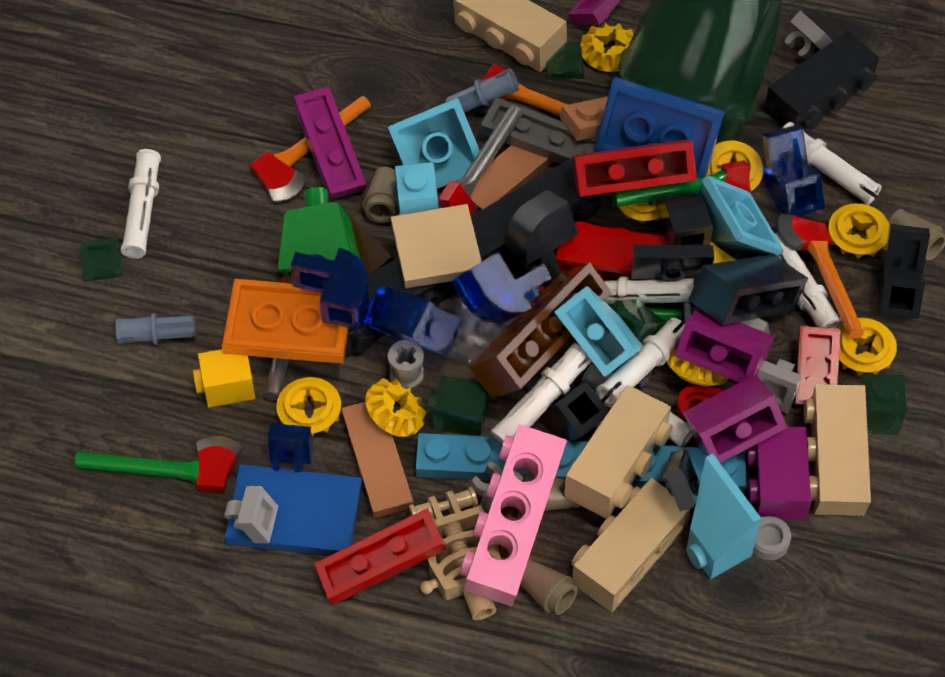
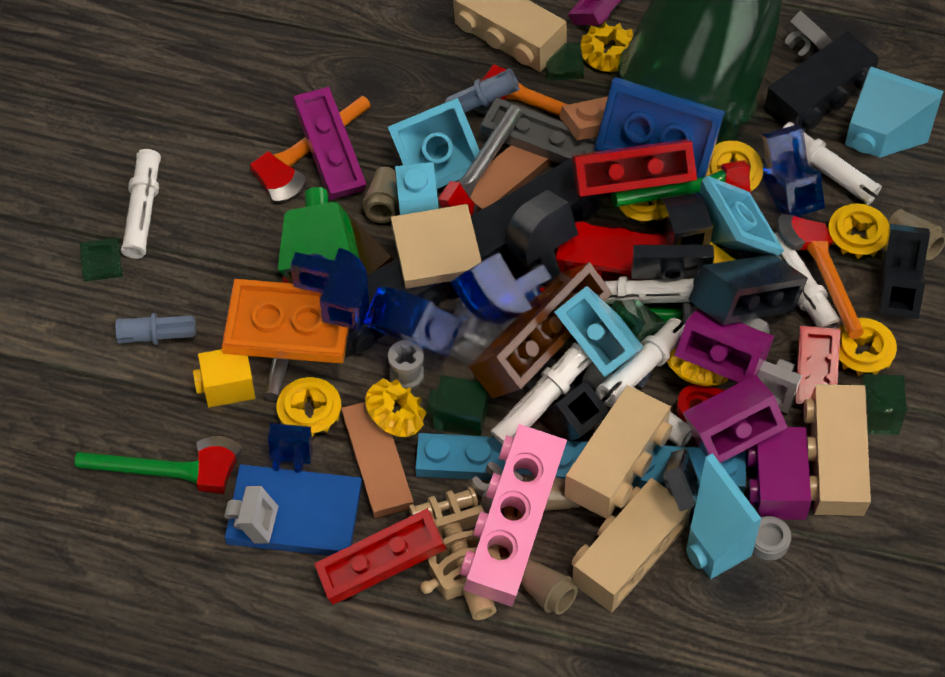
(892, 114): none -> medium azure slope

